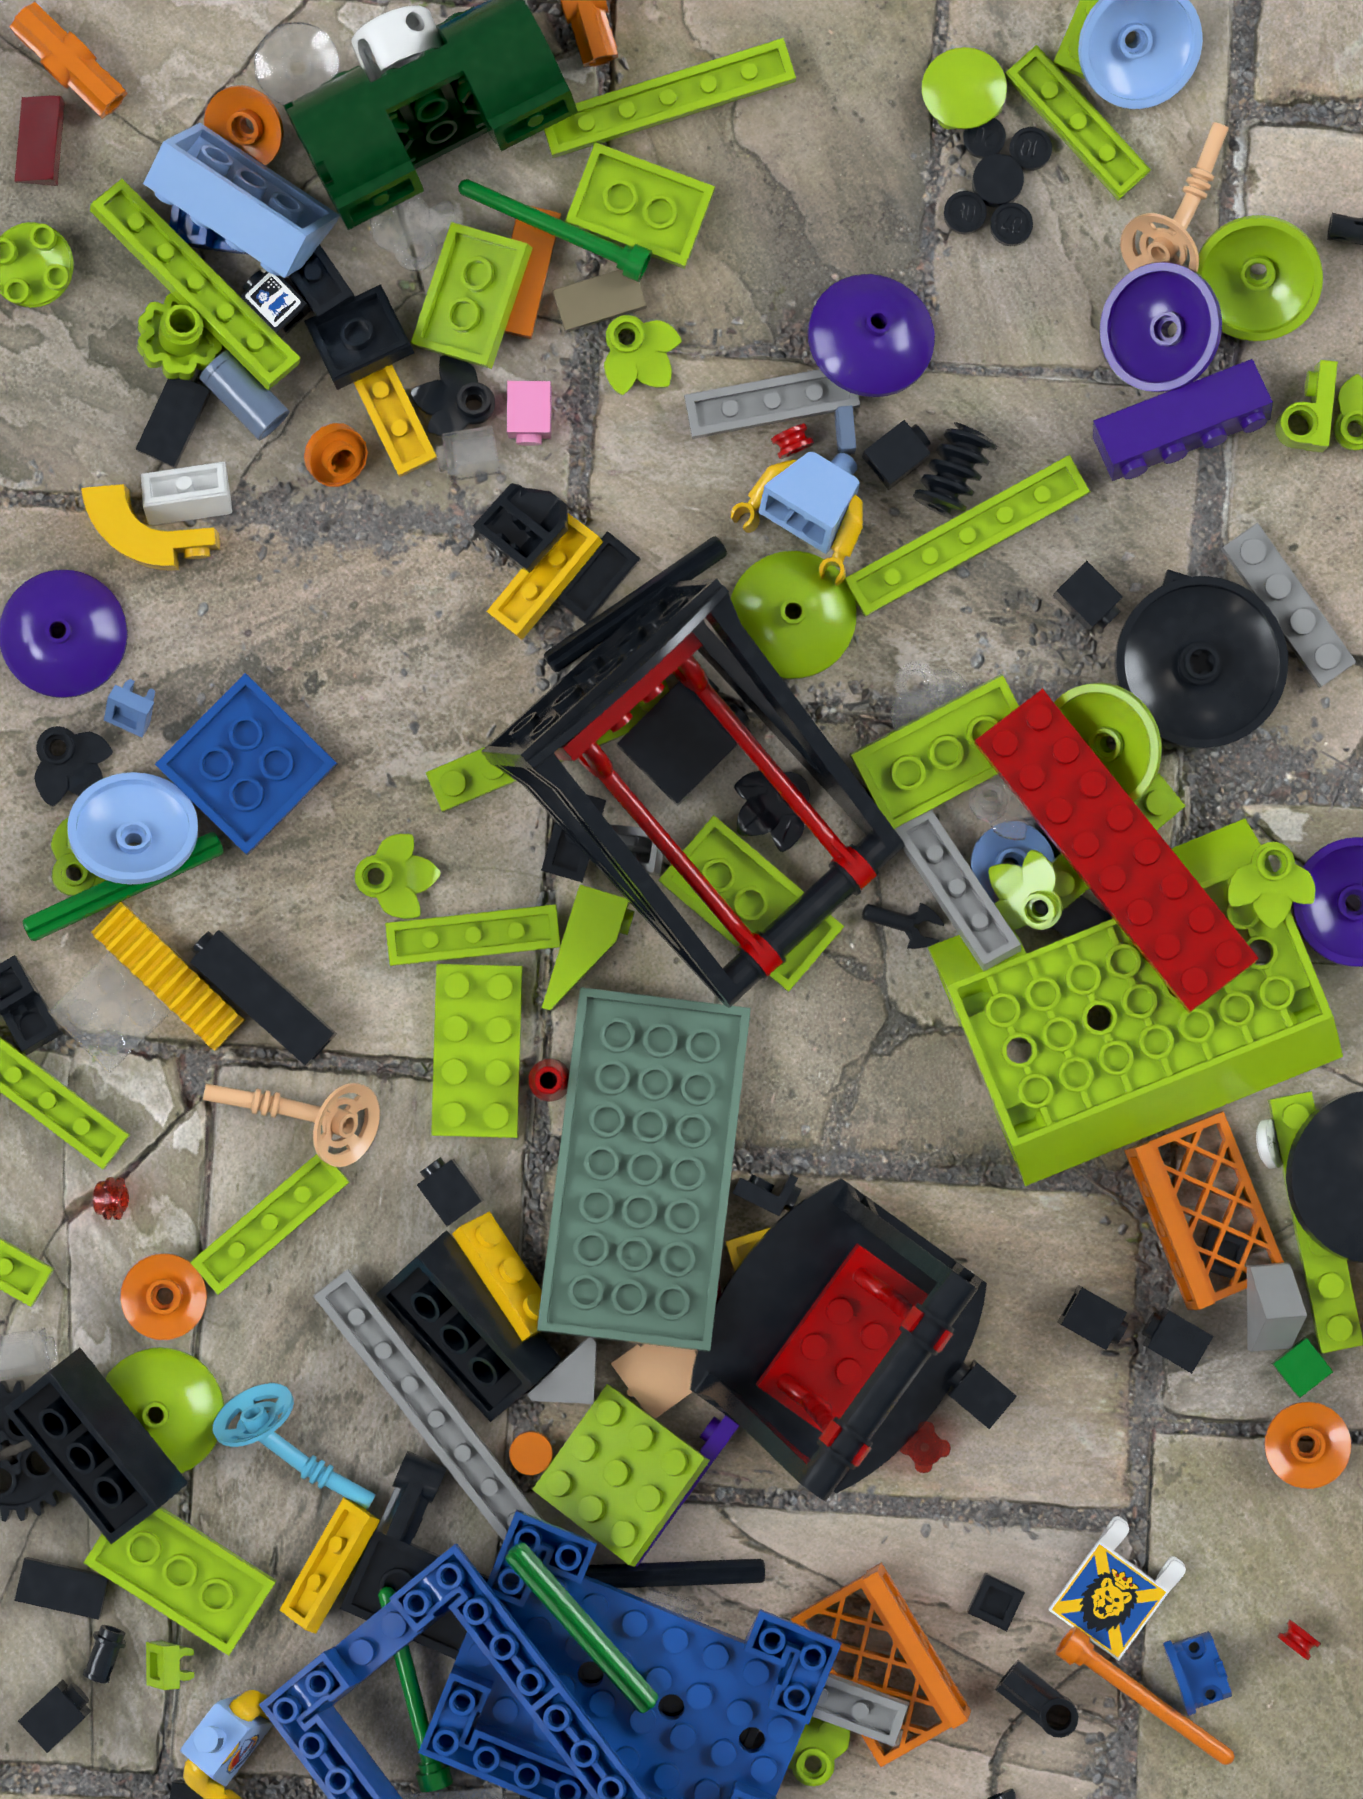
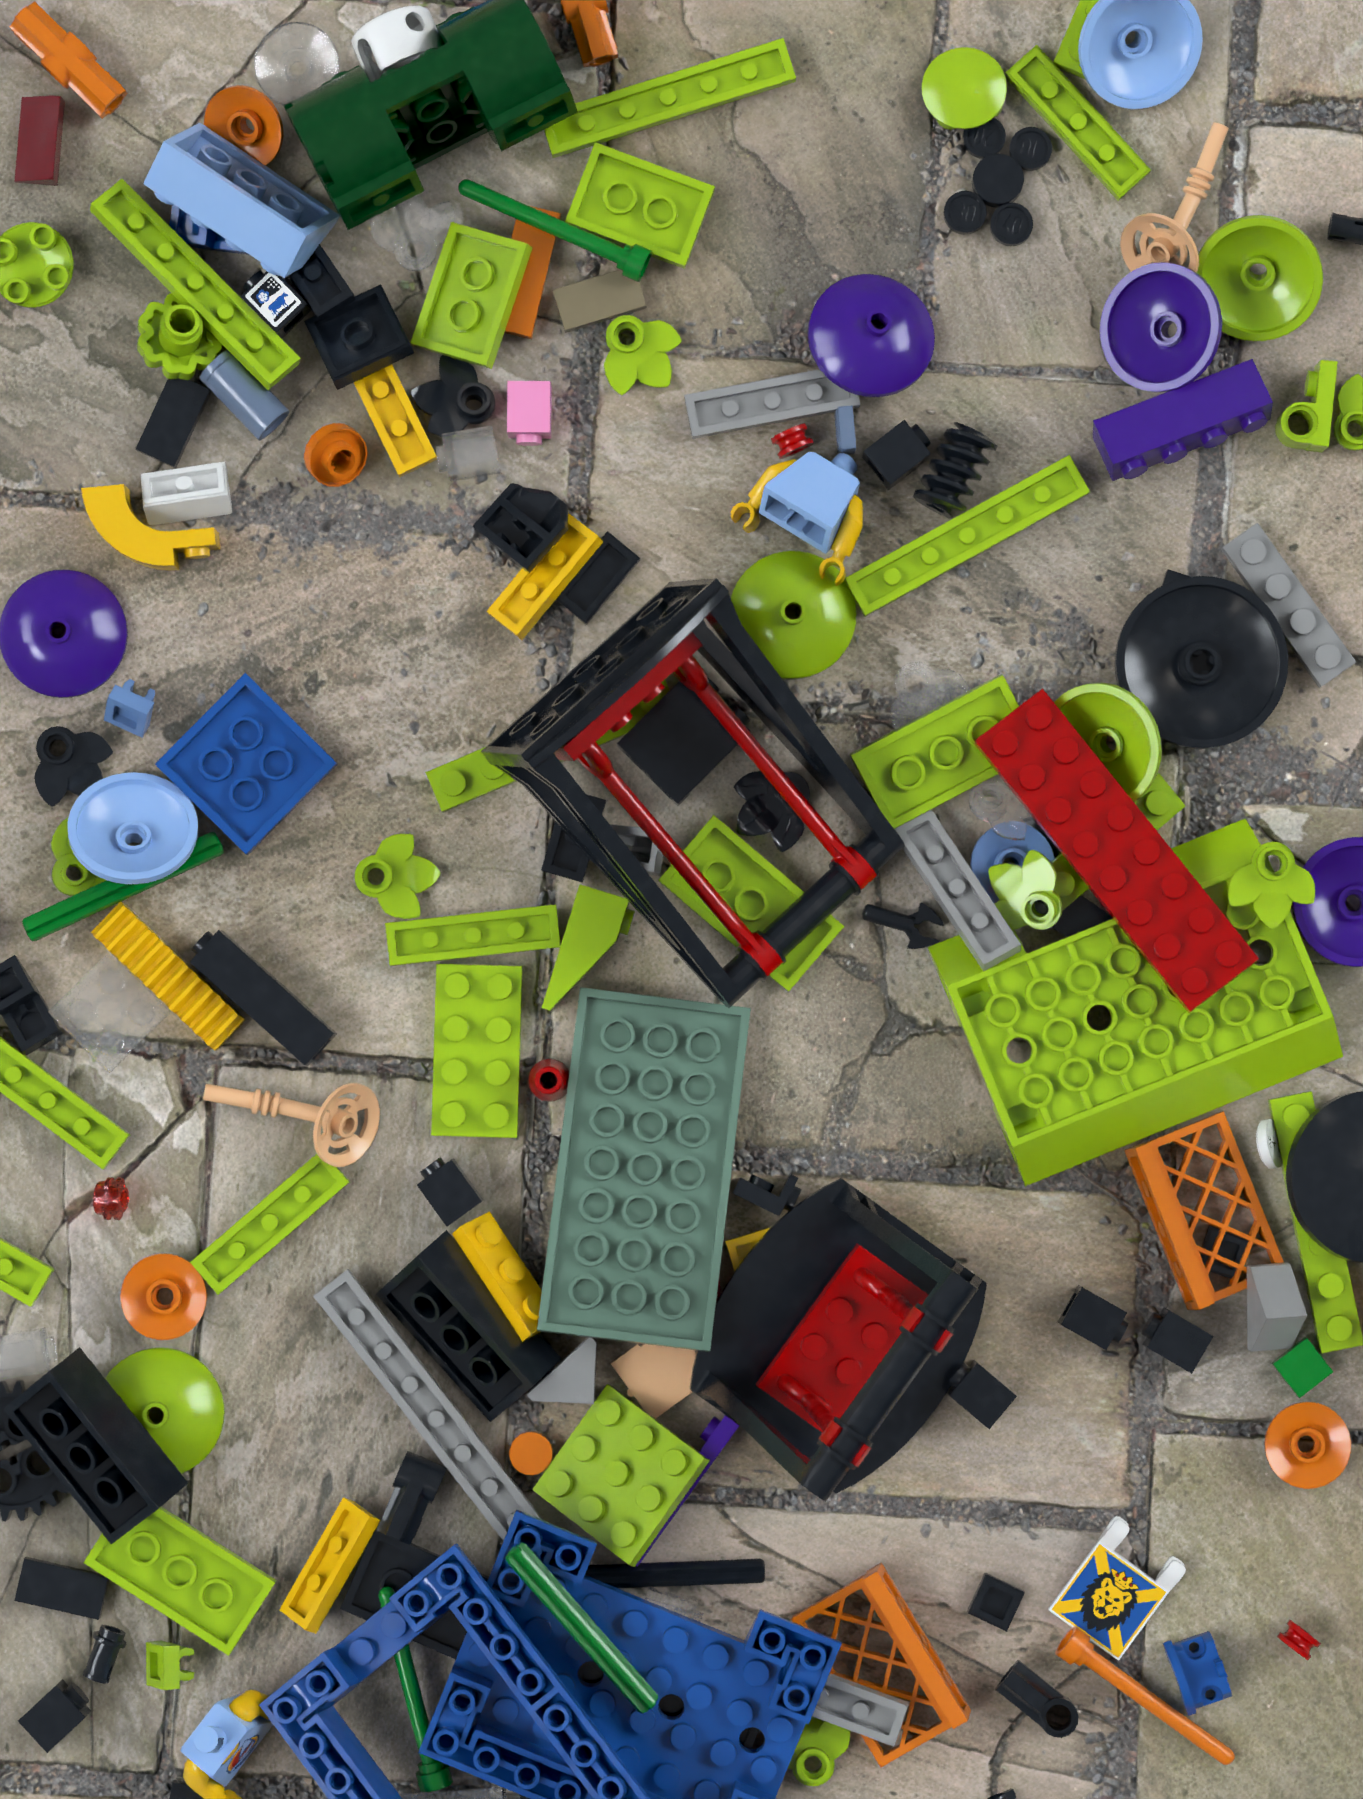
(259, 1426): medium azure dish -> none
(610, 620): black axle -> none
(937, 1447): clear red plate -> none
(1089, 597): black brick -> none

